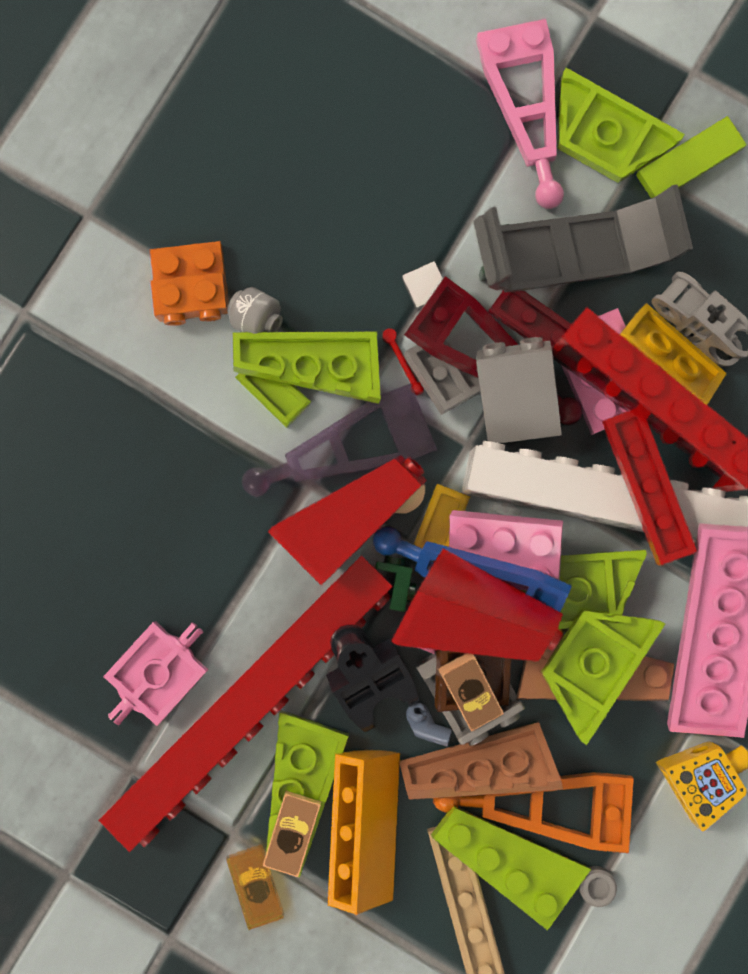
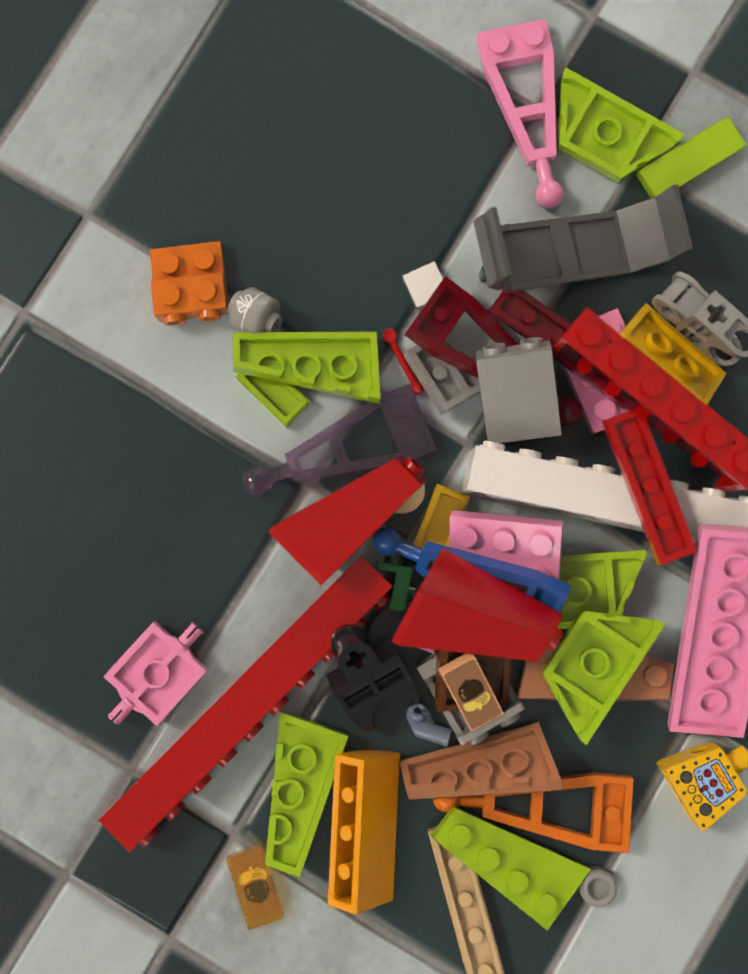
(291, 833): medium nougat tile -> none

